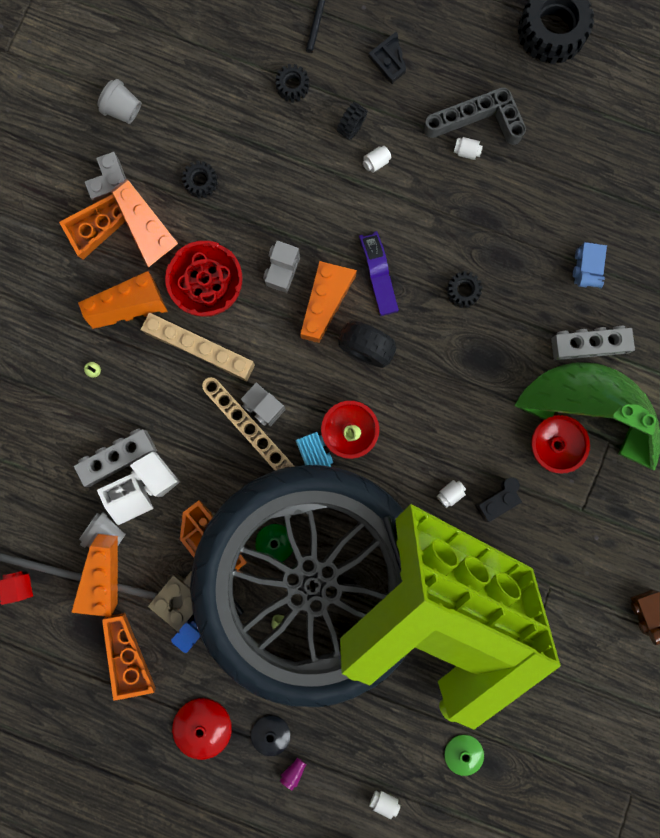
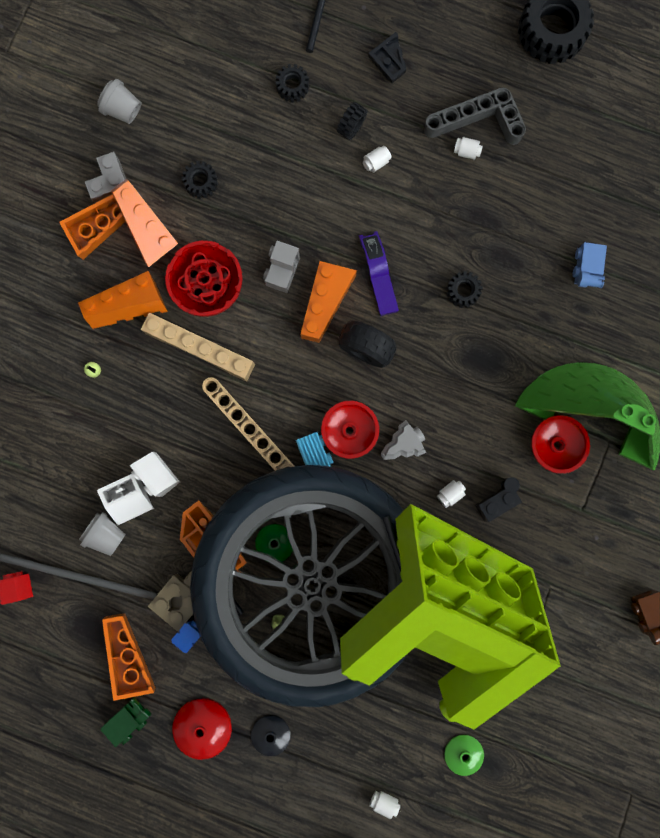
(85, 467): light grey brick -> none
(99, 580): orange wedge -> none
(125, 721): none -> dark green hinge
(265, 405): light grey brick -> none
(292, 774): magenta cone -> none
(352, 432): yellowish green hinge -> none
(404, 443): none -> light grey rock
(622, 338): light grey brick -> none

